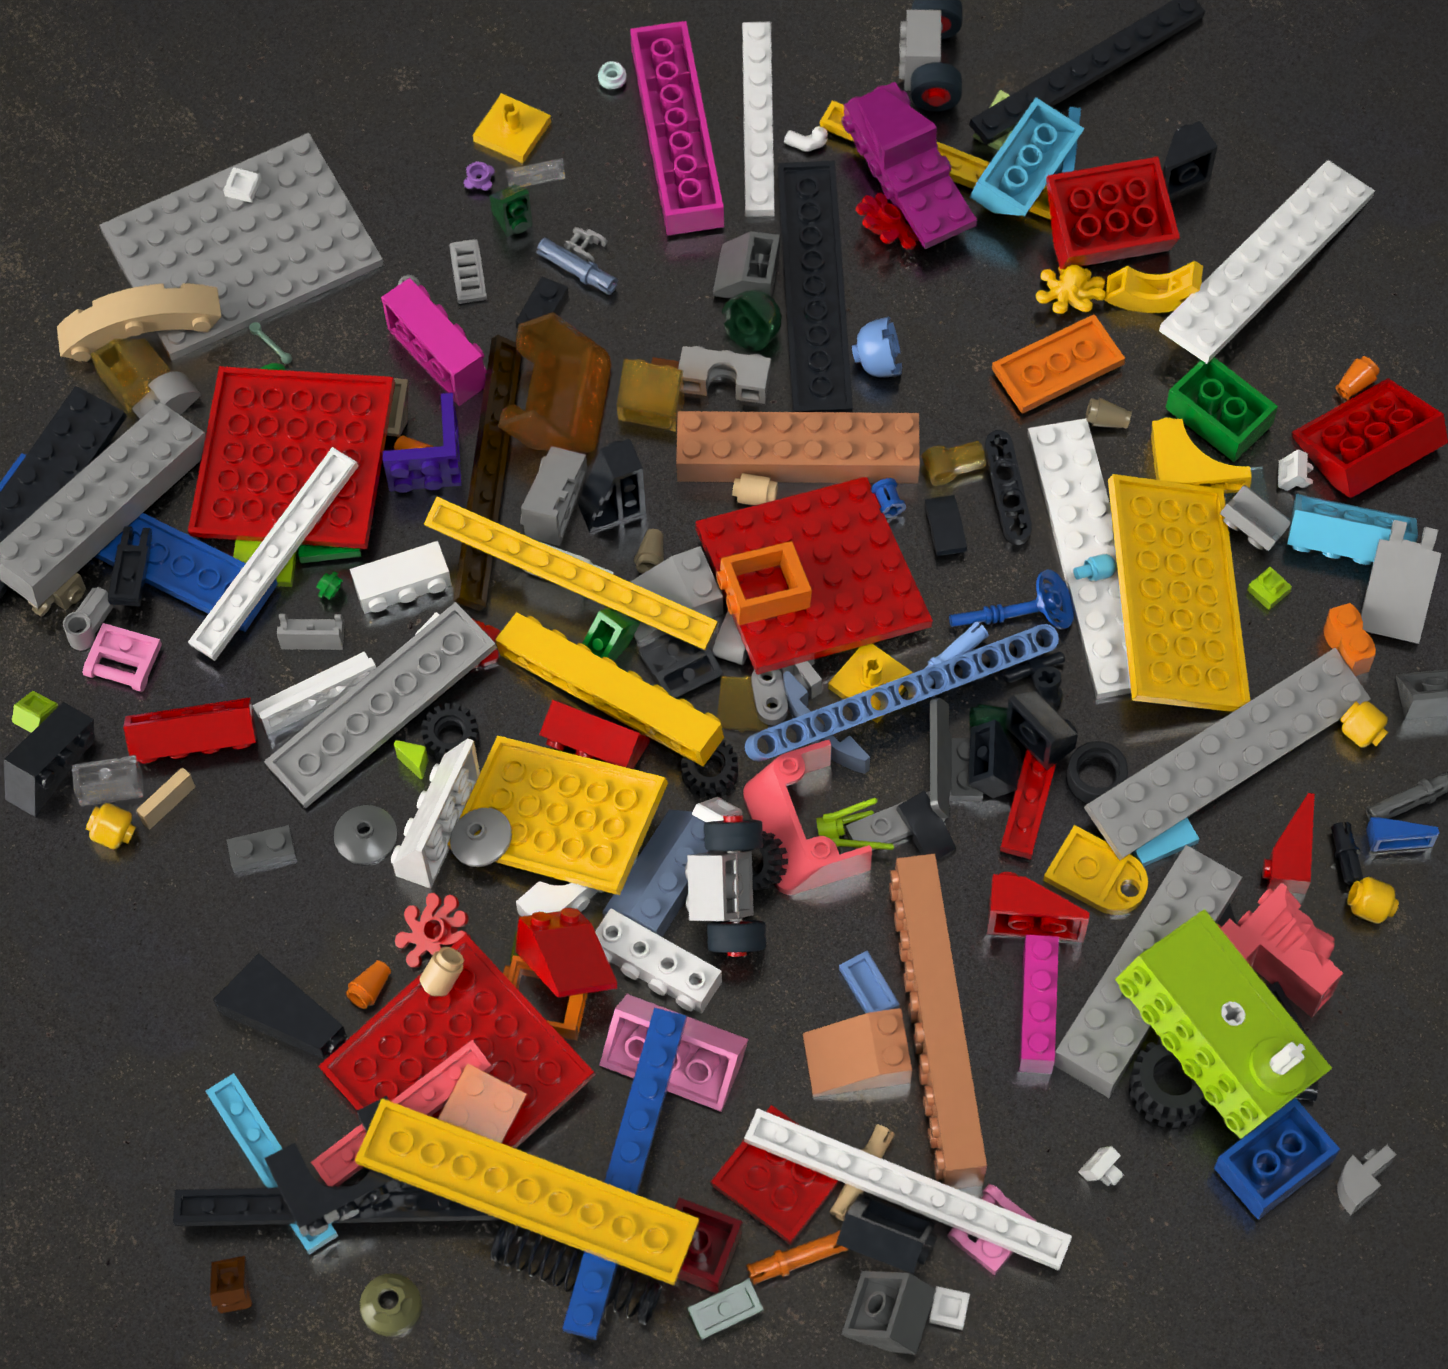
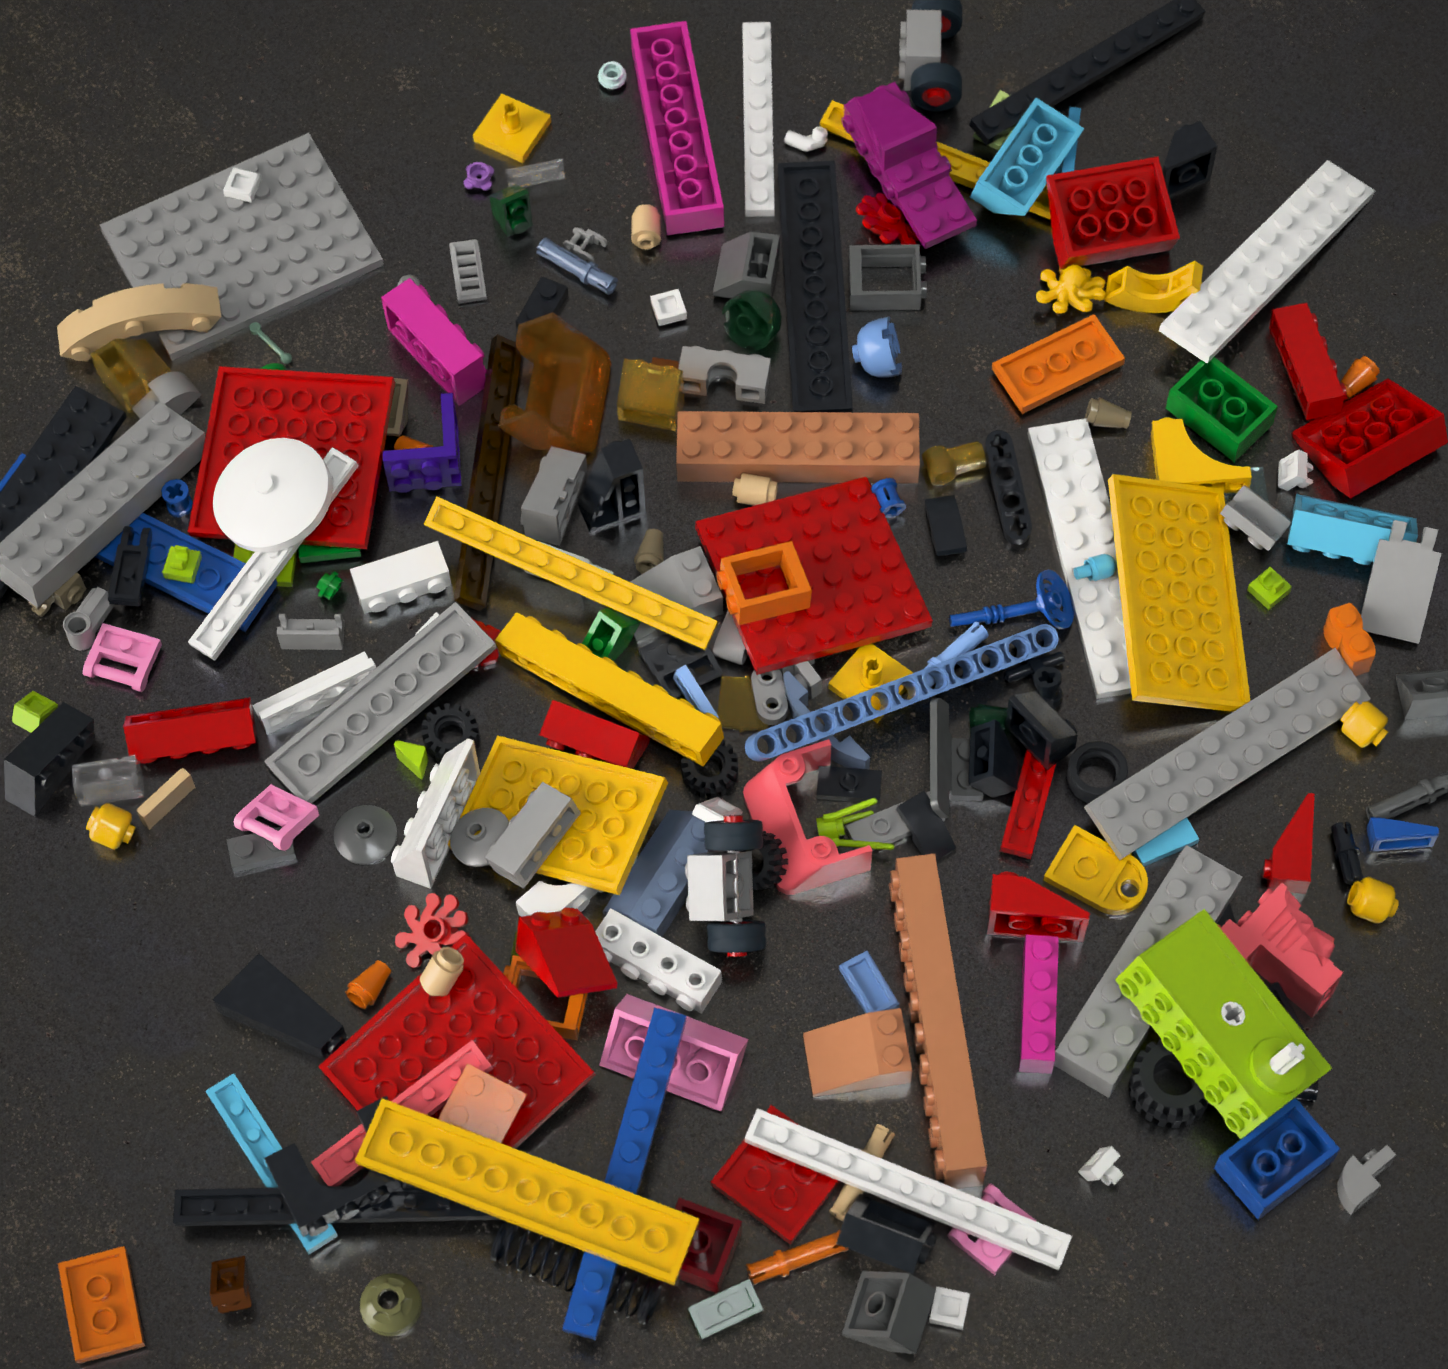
(101, 1305): none -> orange plate
(177, 498): none -> blue bush
(182, 564): none -> lime tile
(272, 495): none -> white dish
(280, 808): none -> bright pink plate
(532, 834): none -> light grey brick
(646, 227): none -> tan brick
(668, 307): none -> white plate
(692, 690): none -> light blue tile
(848, 784): none -> black plate
(886, 256): none -> dark grey window
(1307, 361): none -> red brick

